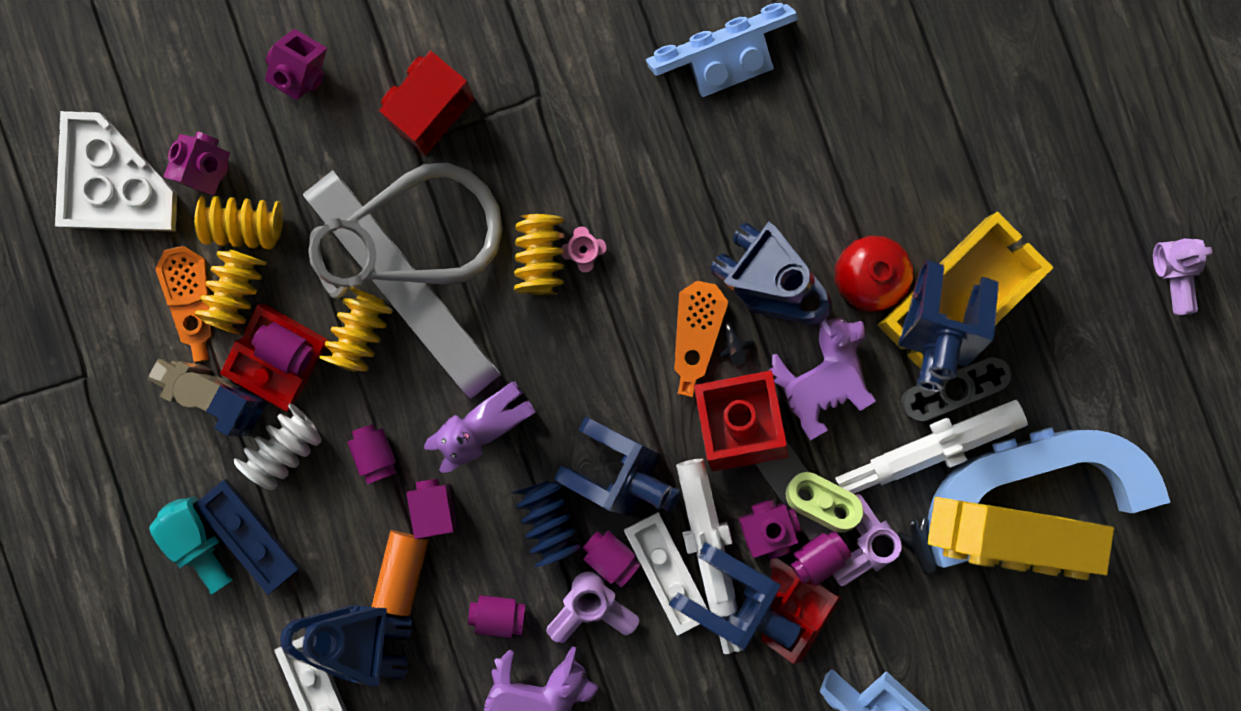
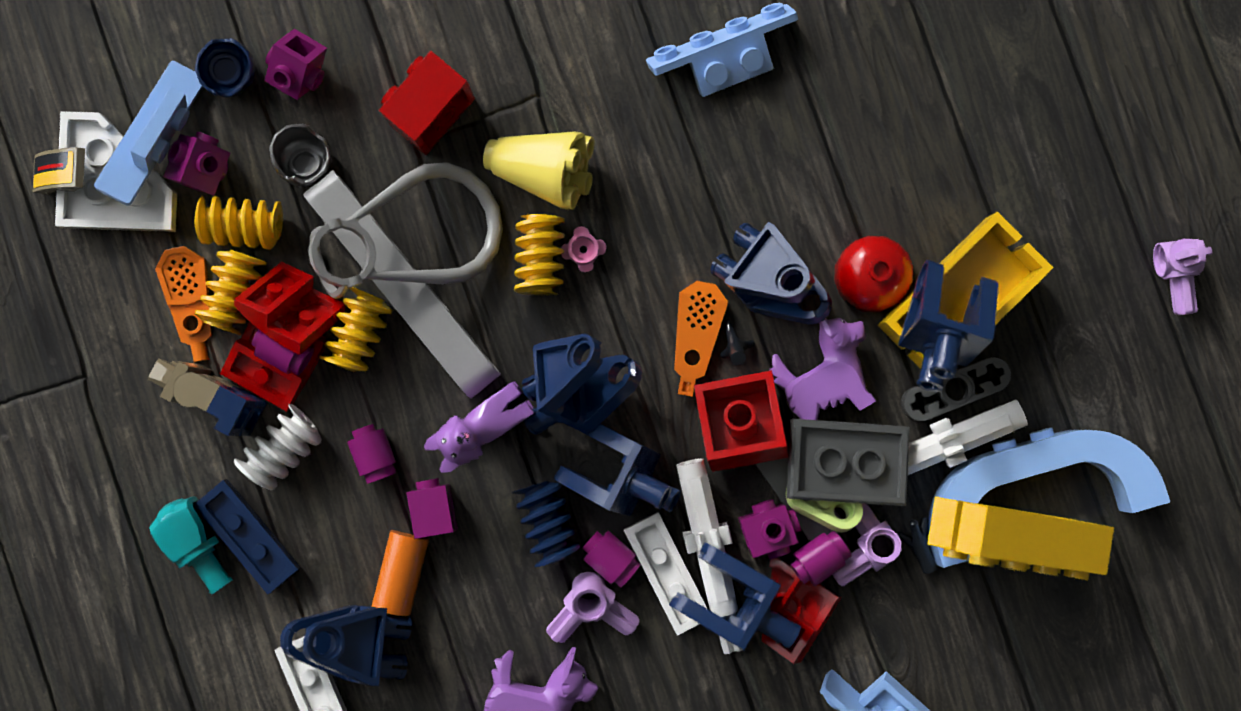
(59, 170): none -> slope
(150, 134): none -> light blue bracket
(225, 67): none -> dark blue hair
(289, 308): none -> red slope
(300, 155): none -> flat silver hair
(496, 616): magenta brick -> none
(544, 164): none -> light yellow cone
(576, 390): none -> dark blue piece
(848, 462): none -> dark grey tile

